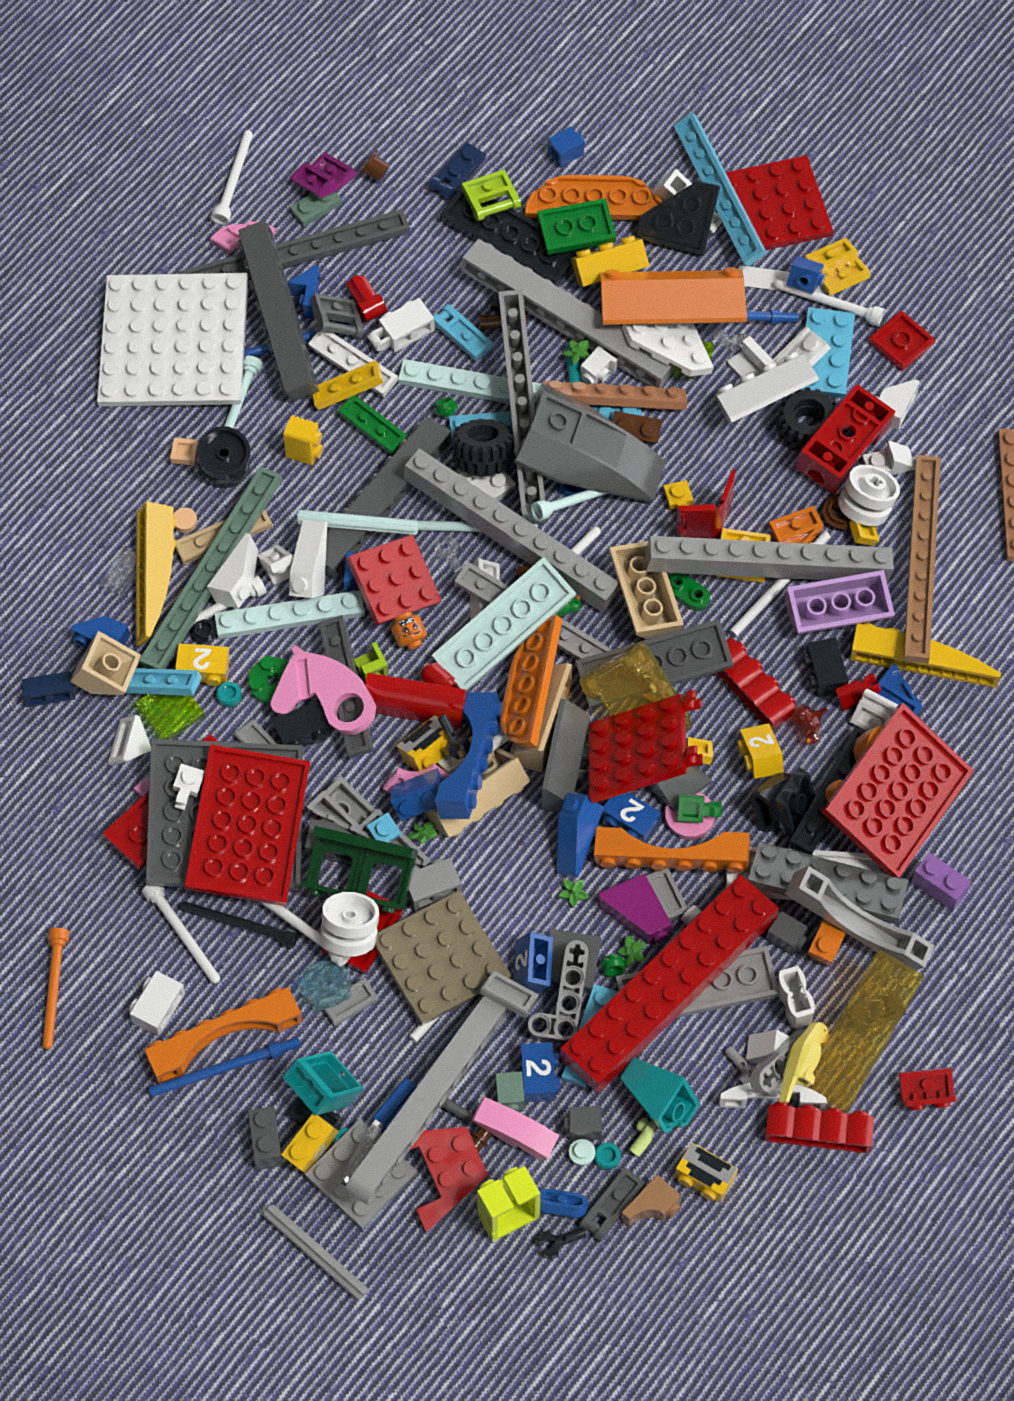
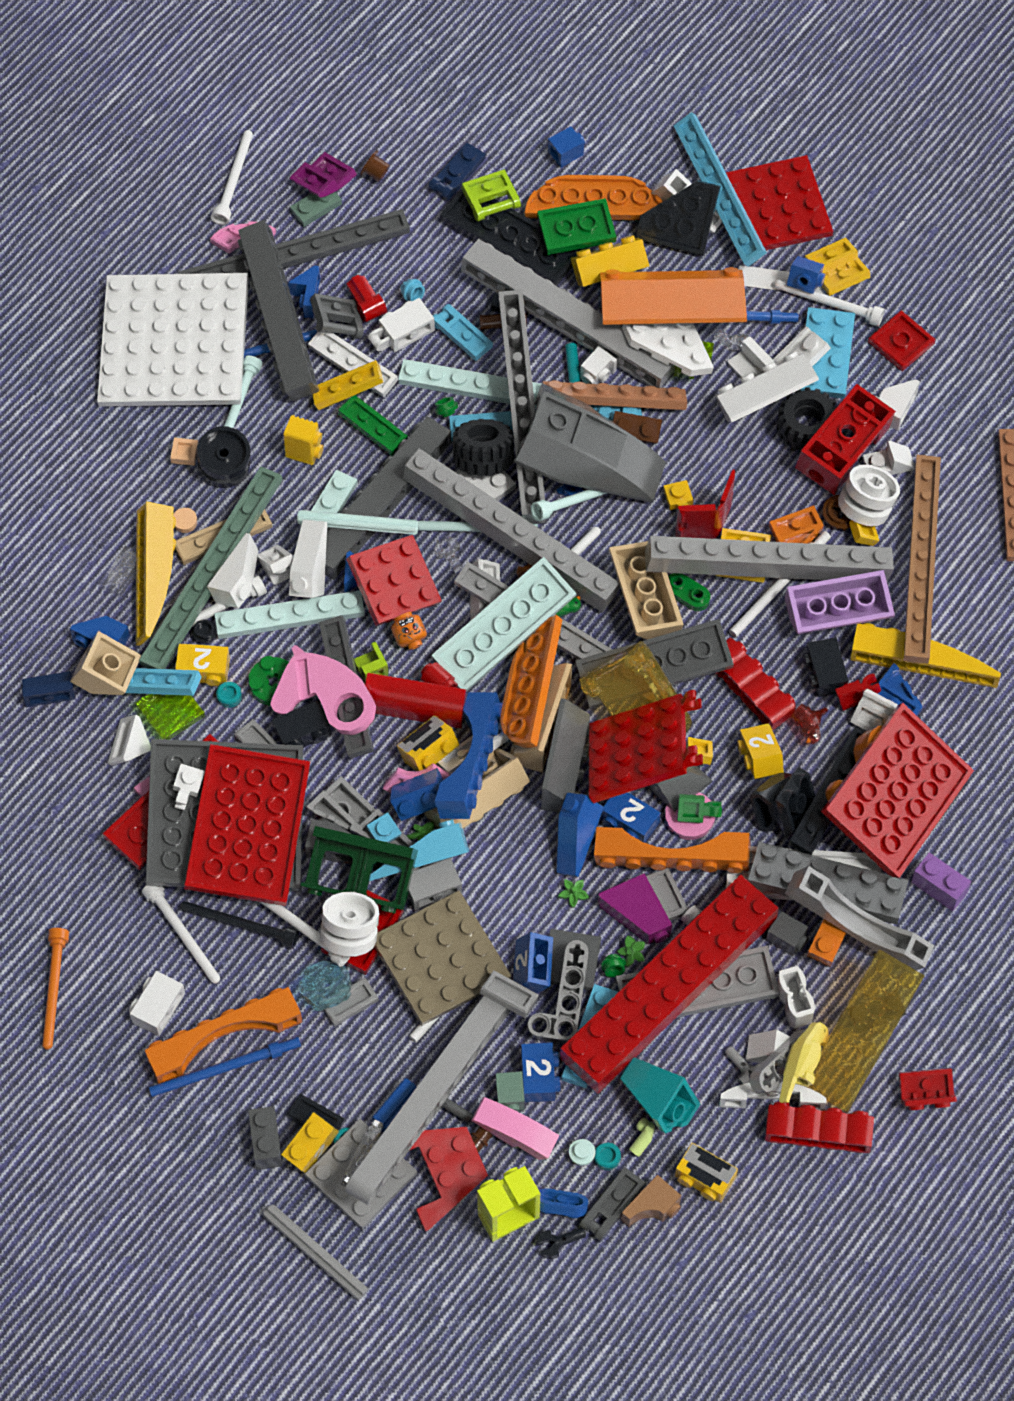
(320, 1083): teal window -> none
(336, 493): none -> light aqua plate
(412, 289): none -> medium azure plate
(436, 846): none -> medium azure slope
(453, 739): black bar -> none
(577, 351): bright green plant -> none
(584, 1123): dark grey brick -> none

